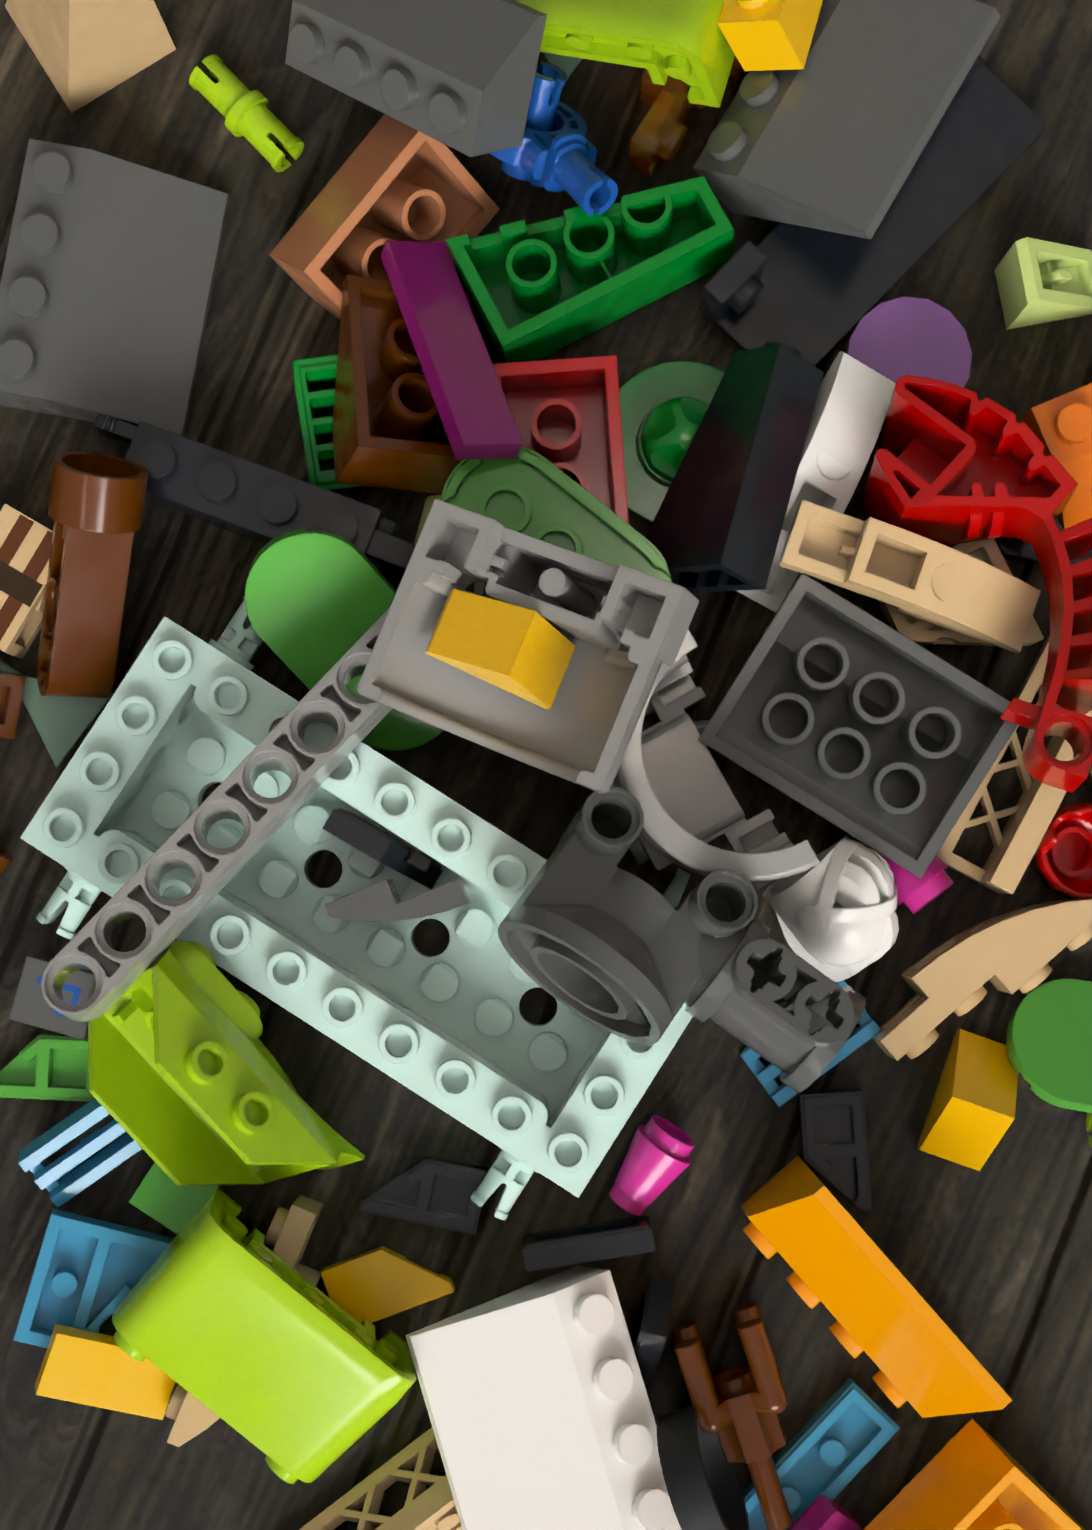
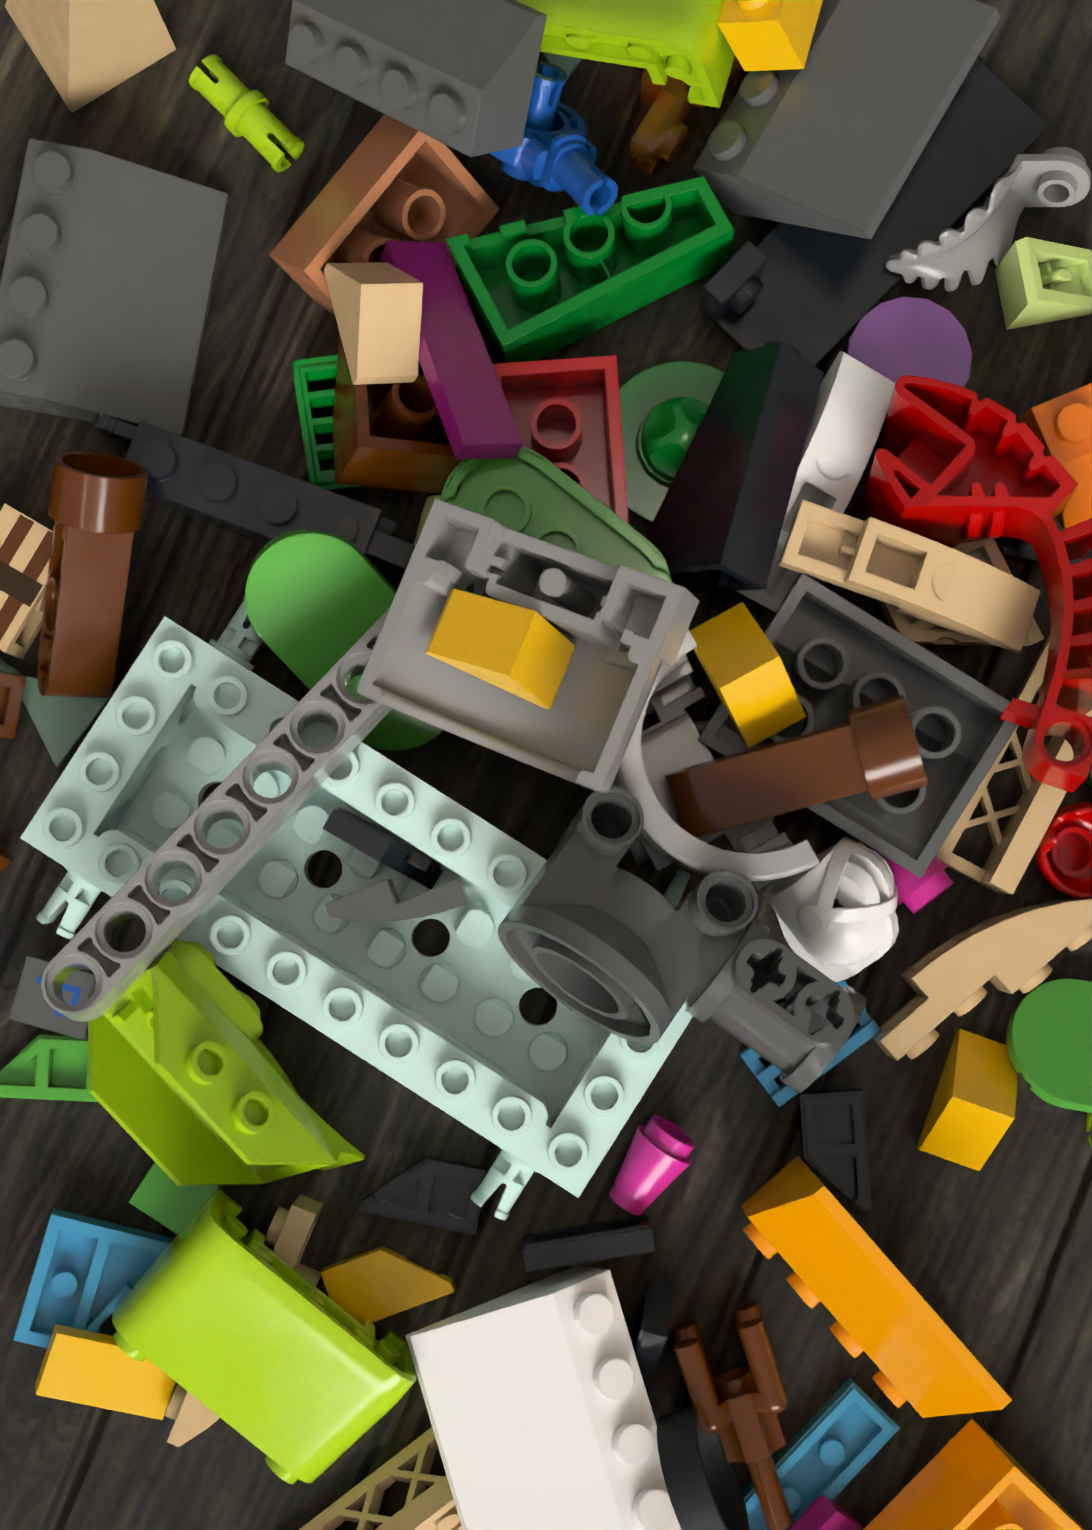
(48, 1176): tile -> none
(377, 320): none -> tan slope
(747, 674): none -> yellow slope
(862, 755): none -> reddish brown beam
(1033, 180): none -> light grey plant

